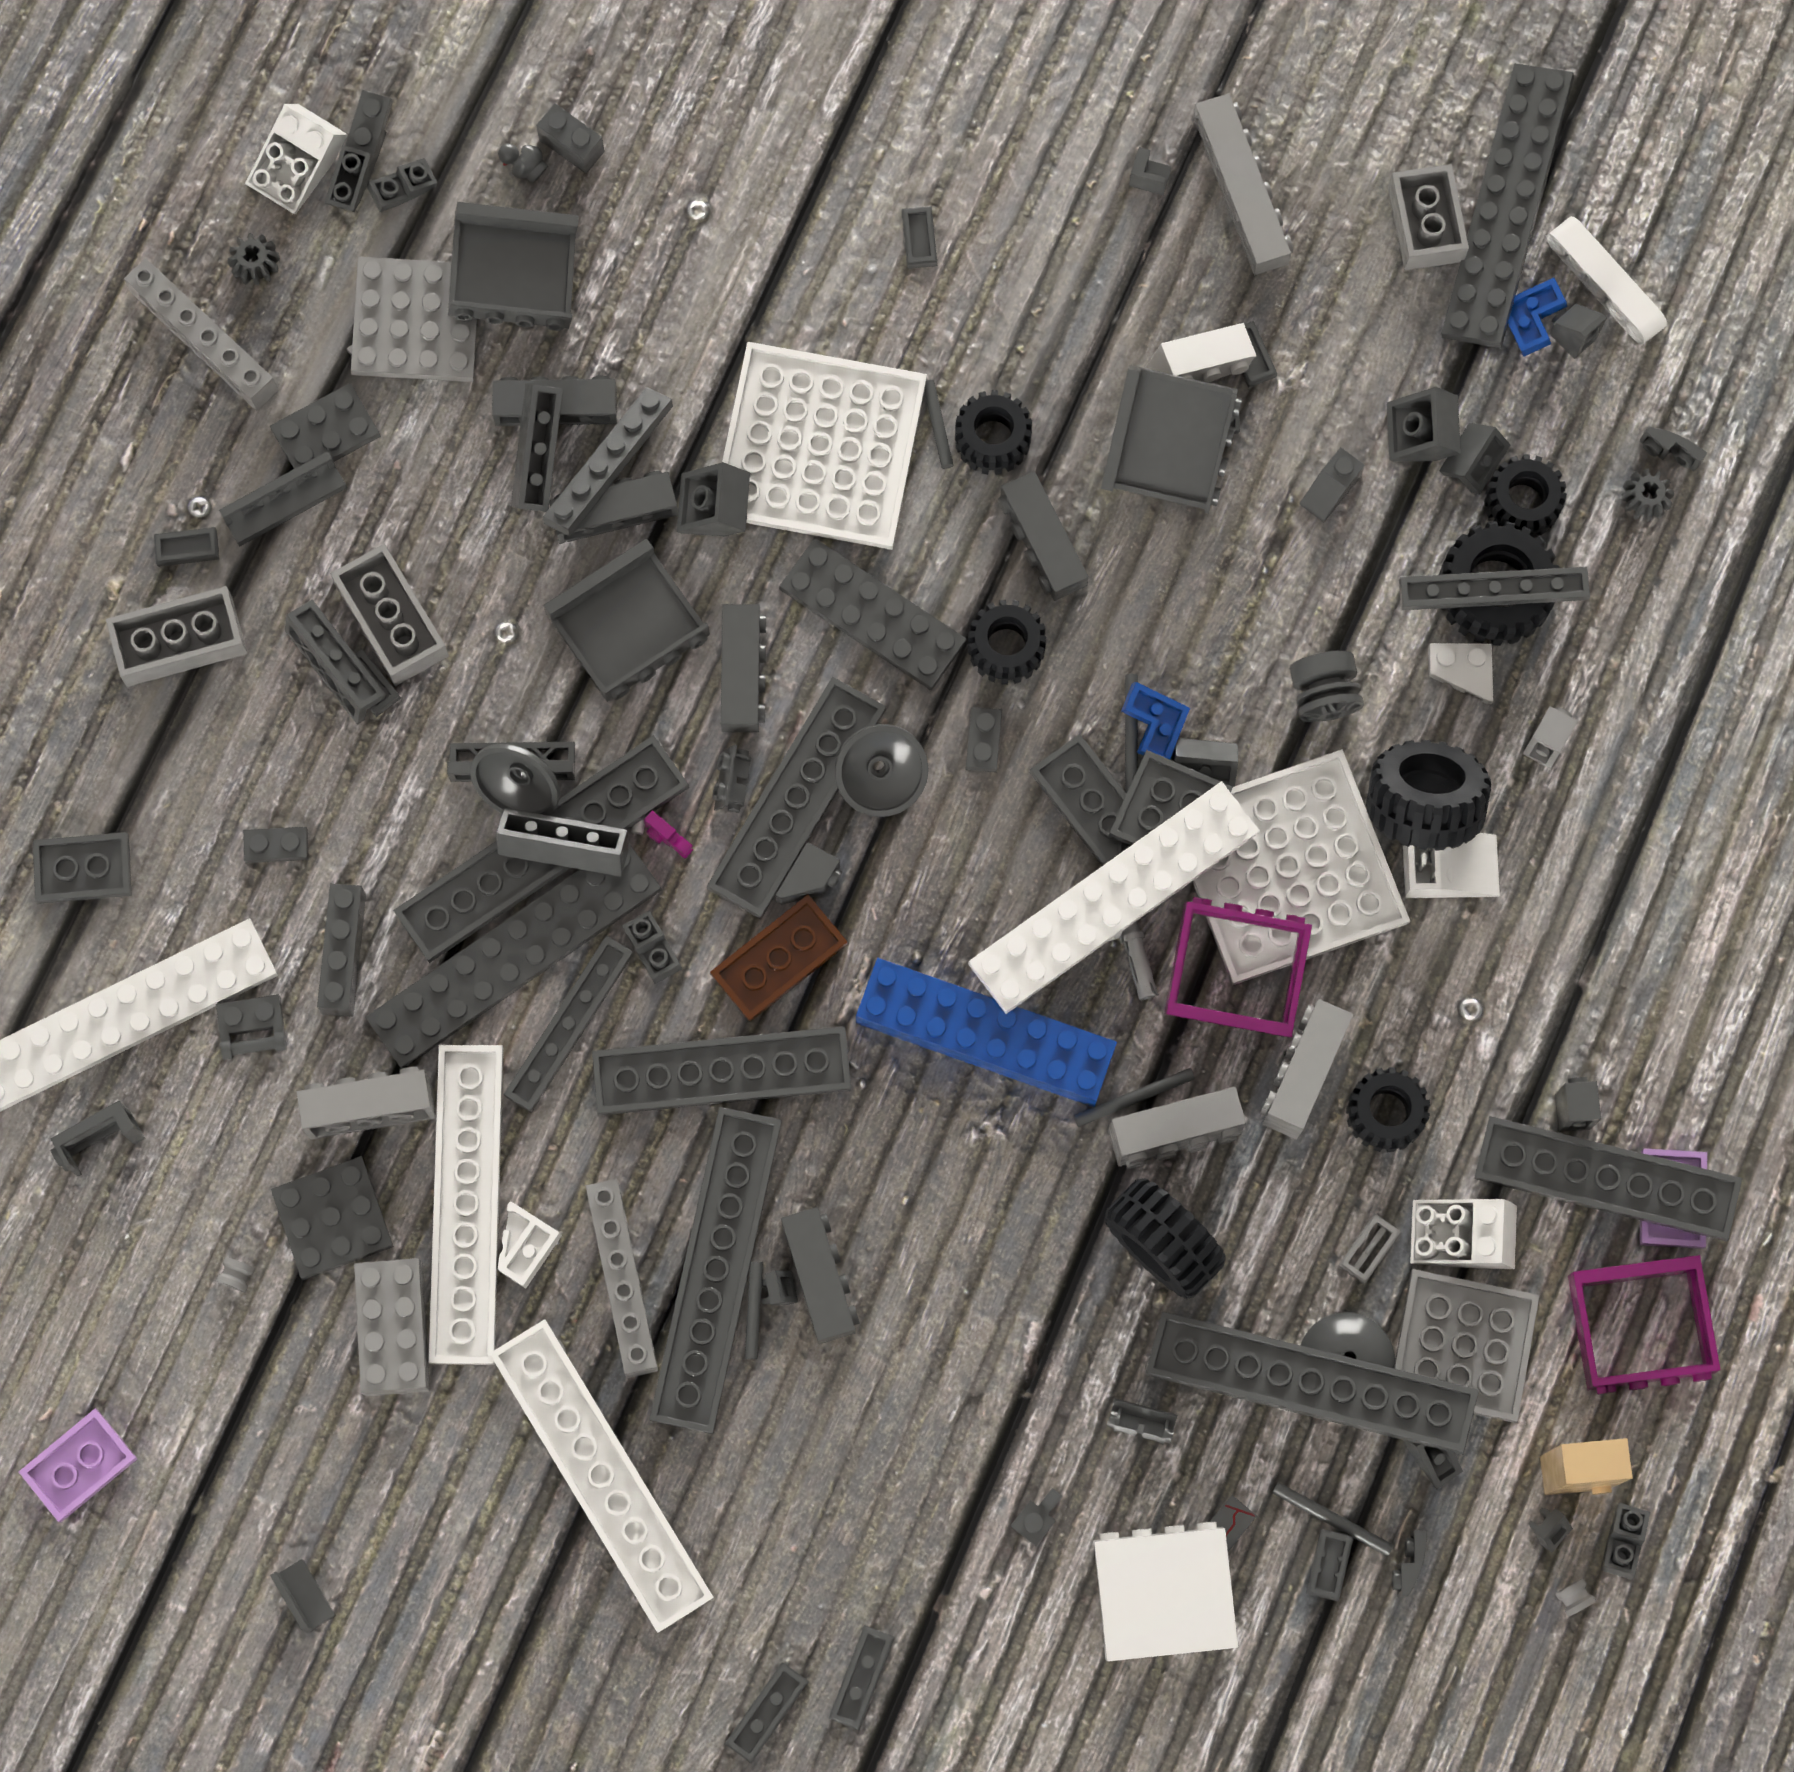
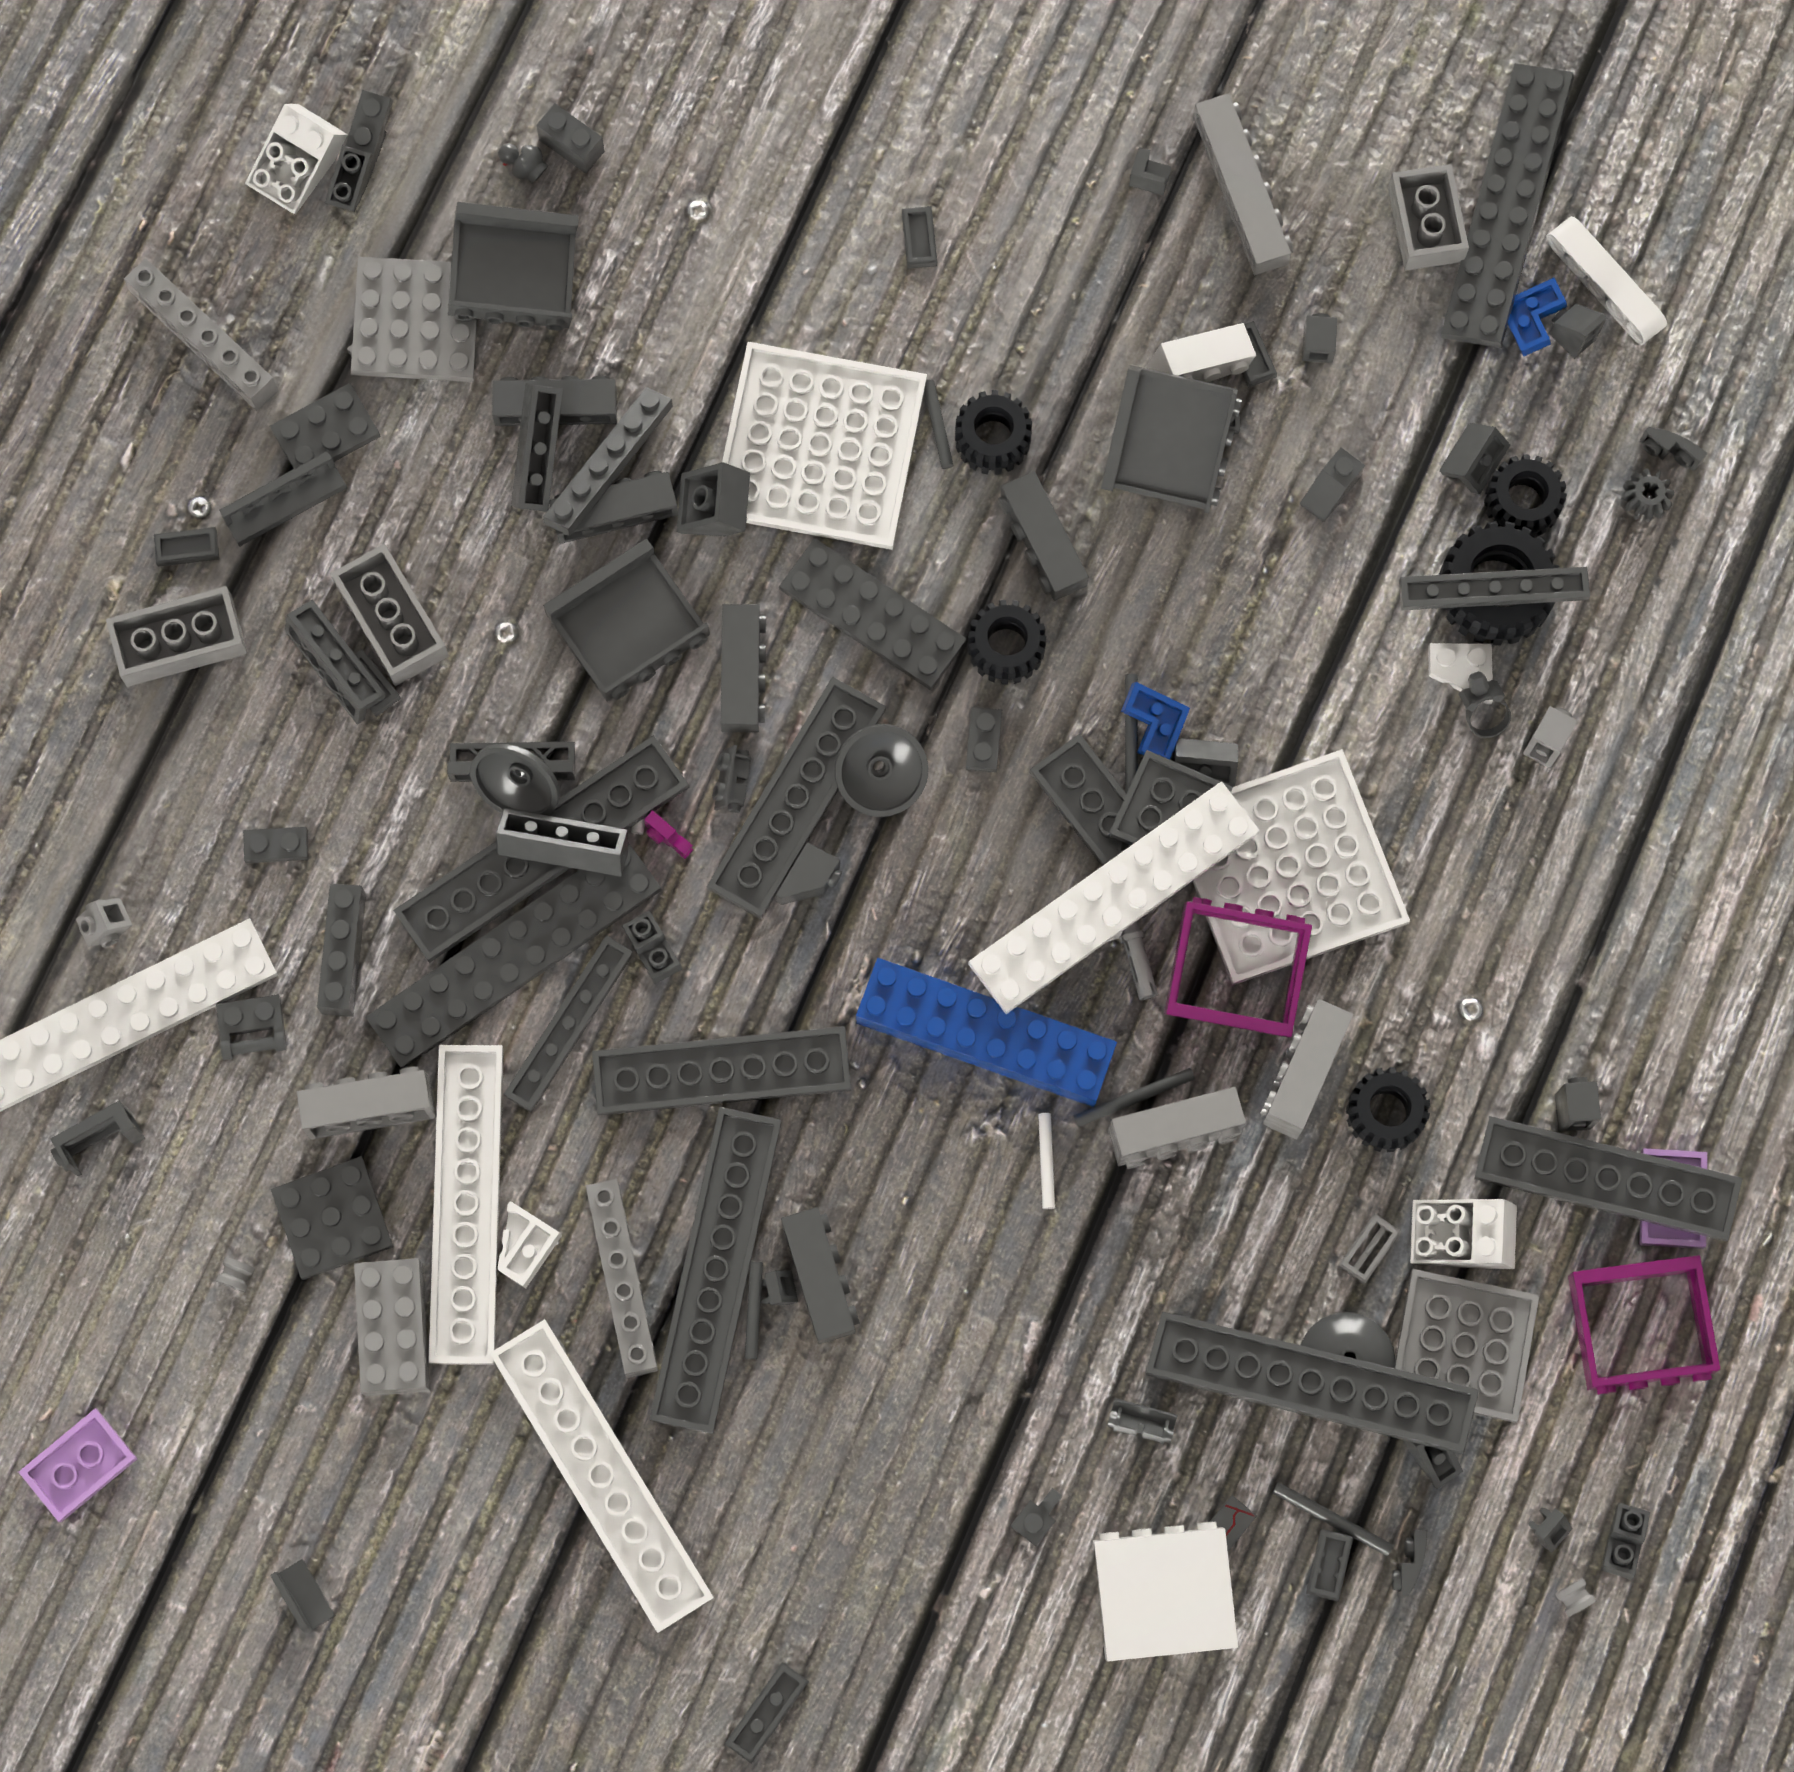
(82, 868): dark grey plate -> none
(103, 922): none -> light grey brick
(242, 262): dark grey gear -> none
(404, 185): dark grey slope -> none
(778, 958): reddish brown plate -> none
(861, 1677): dark grey tile -> none
(1046, 1161): none -> white bar
(1165, 1238): black tyre -> none
(1319, 338): none -> dark grey brick
(1326, 686): dark grey wheel -> none
(1424, 426): dark grey slope -> none
(1428, 795): black tyre -> none
(1454, 872): white slope -> none
(1480, 691): none -> dark grey piece
(1586, 1467): tan brick -> none

